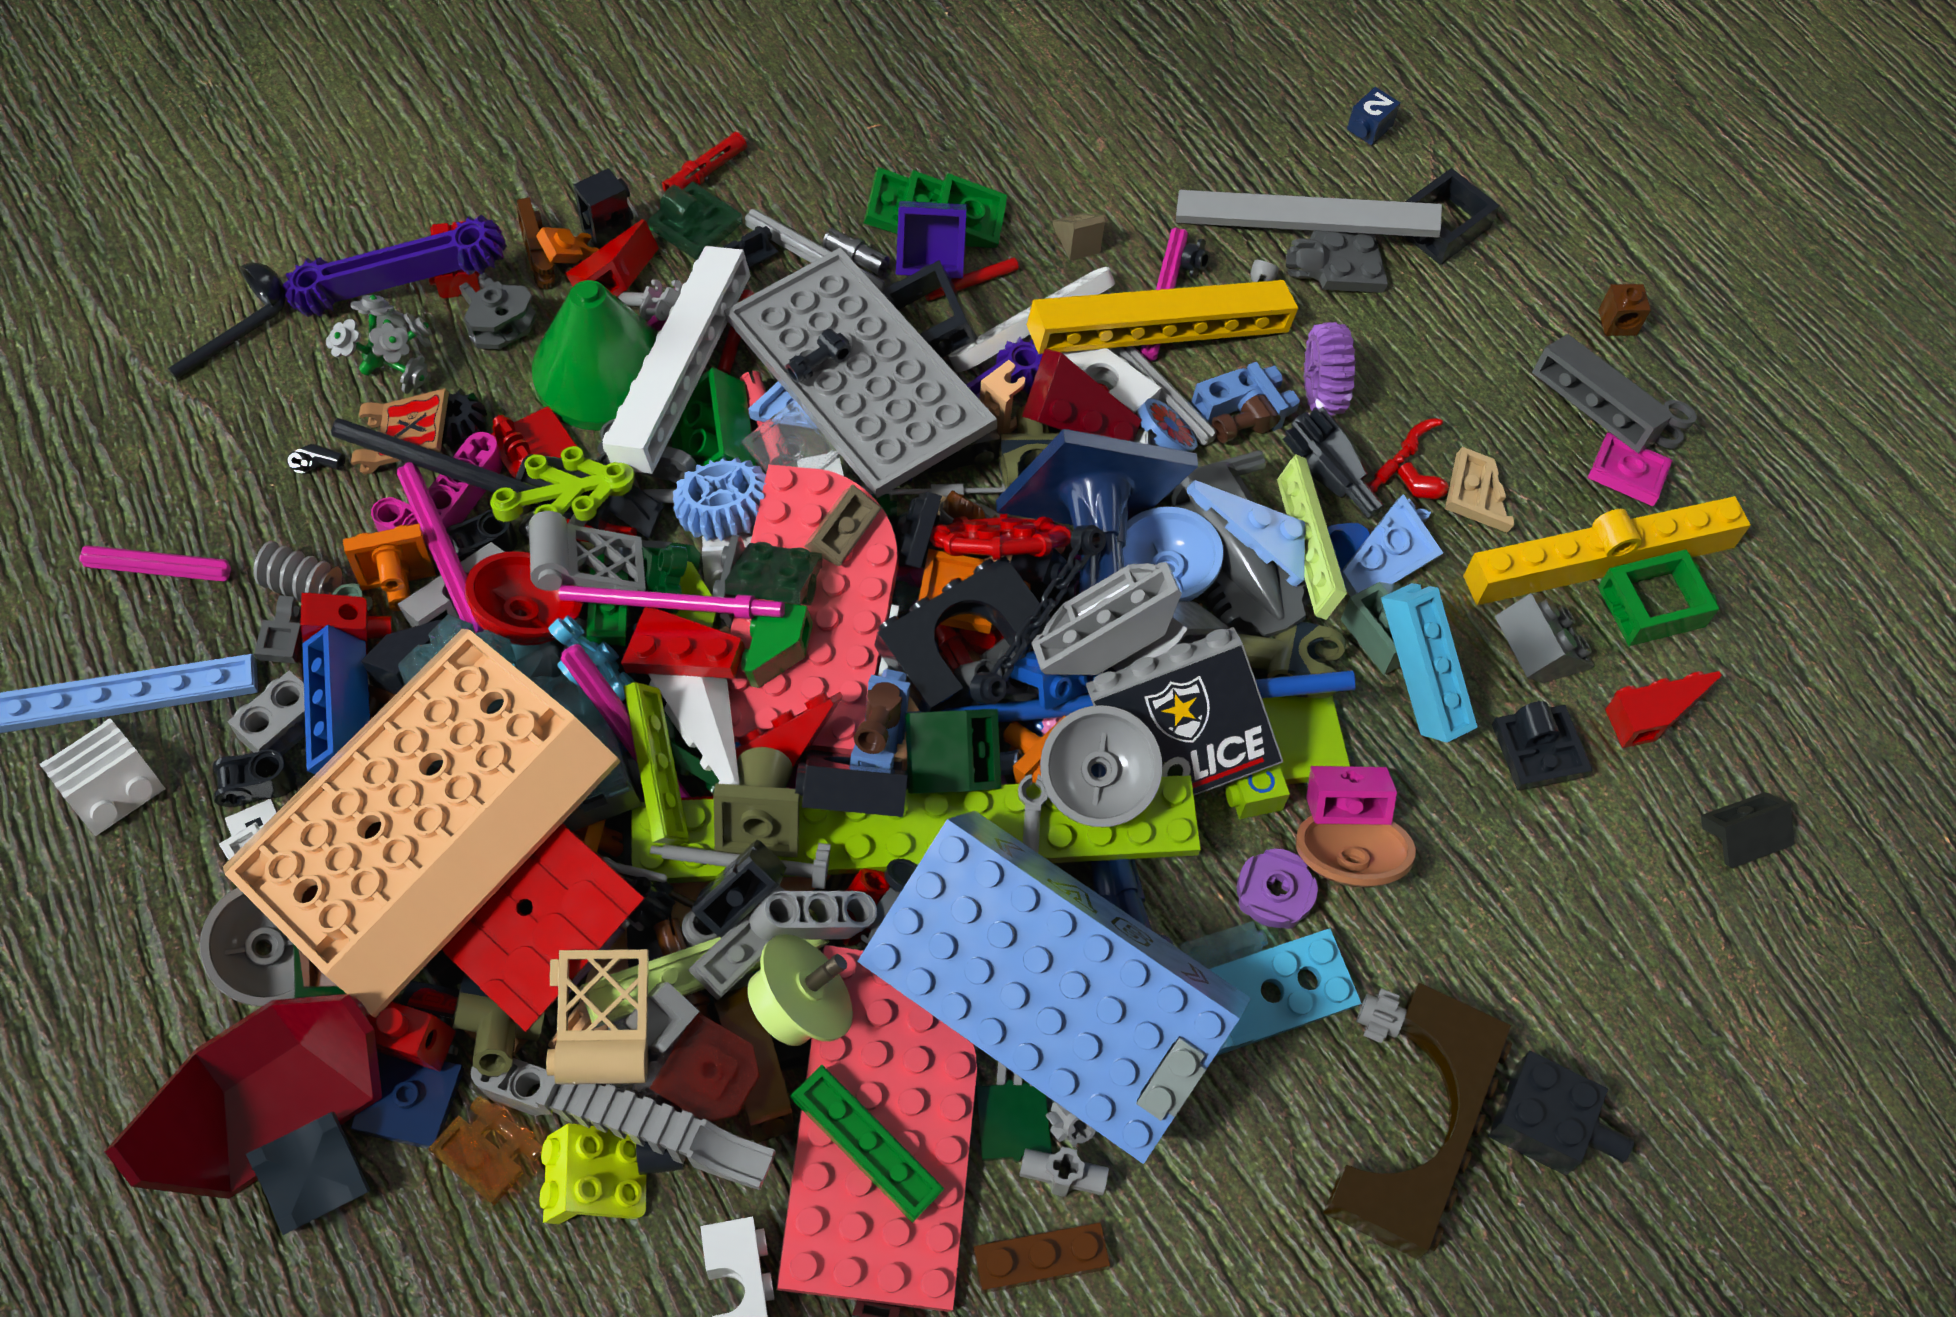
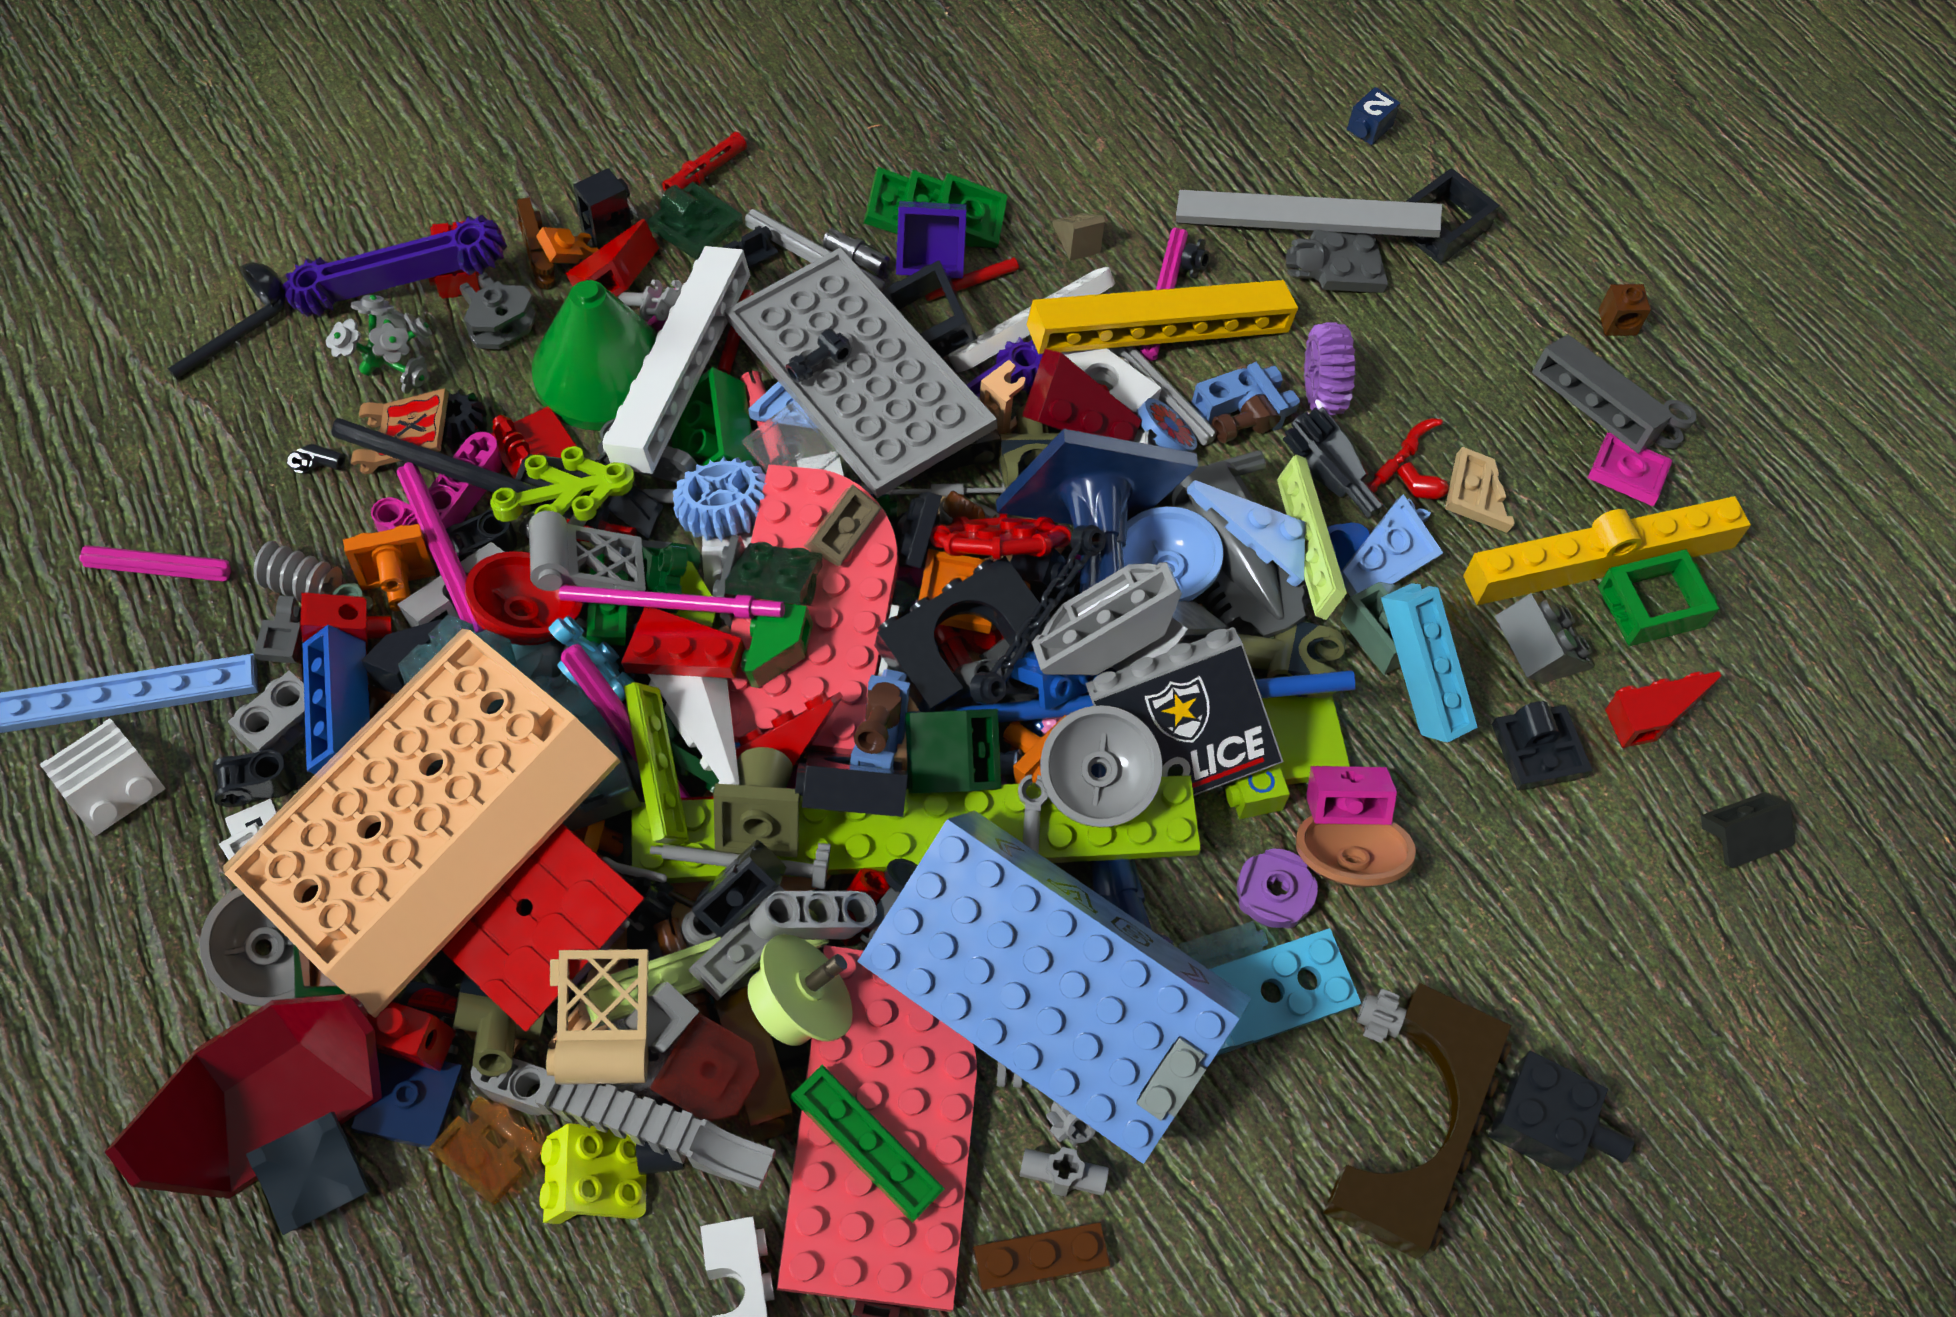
(1012, 1120): dark green piece -> none
(1264, 271): light grey hinge -> none

